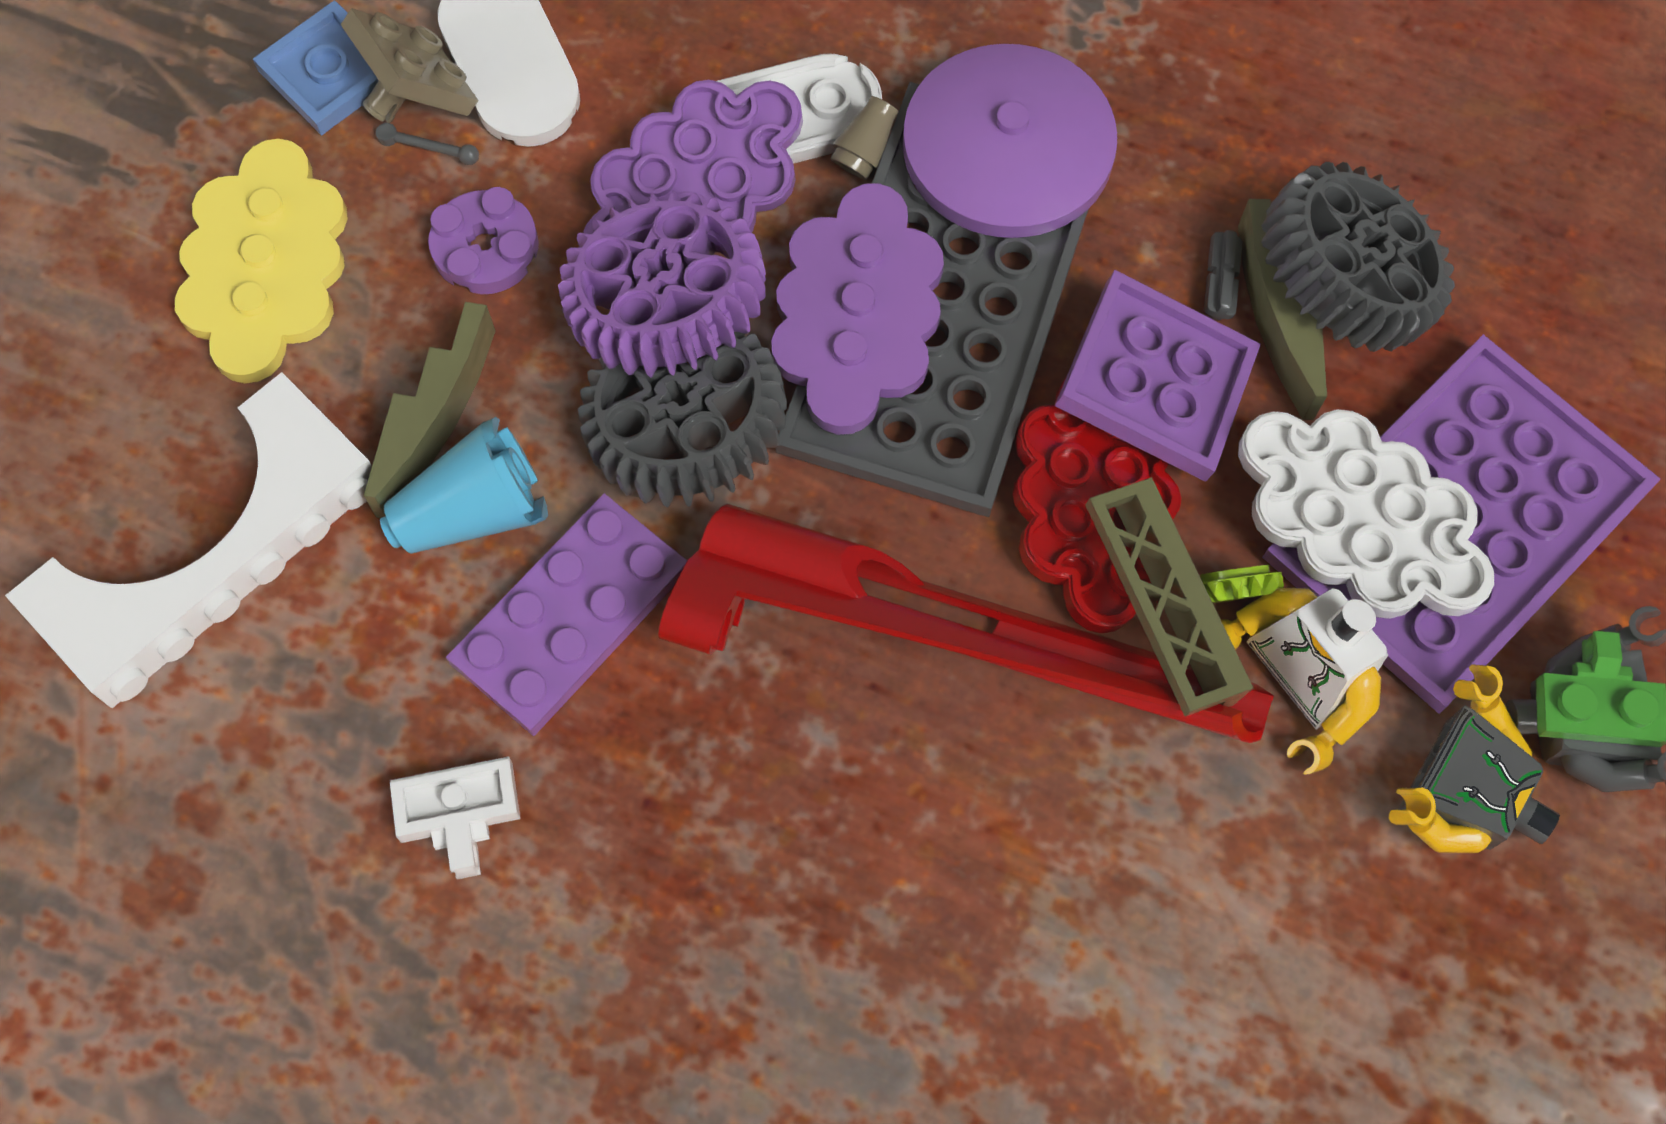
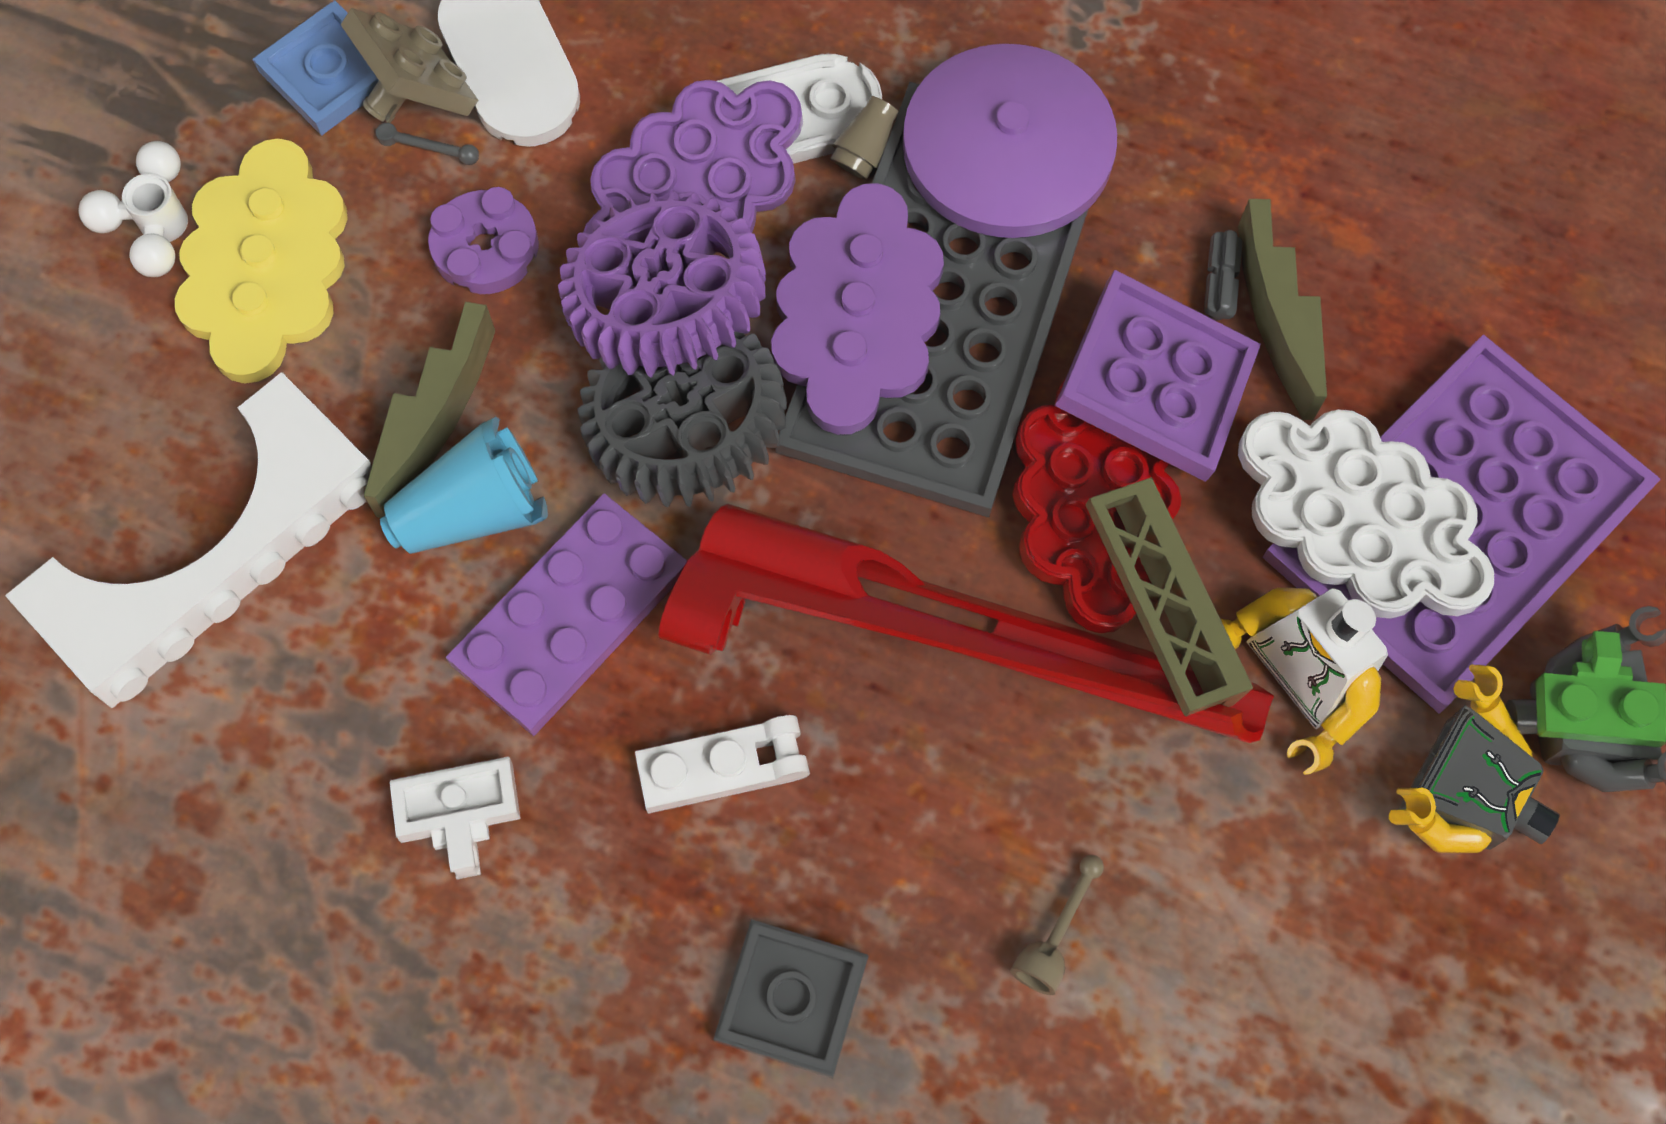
(104, 212): none -> white piece
(720, 764): none -> white plate
(791, 998): none -> dark grey tile
(1041, 963): none -> dark tan hinge
(1241, 583): lime gear -> none
(1357, 256): dark grey gear -> none

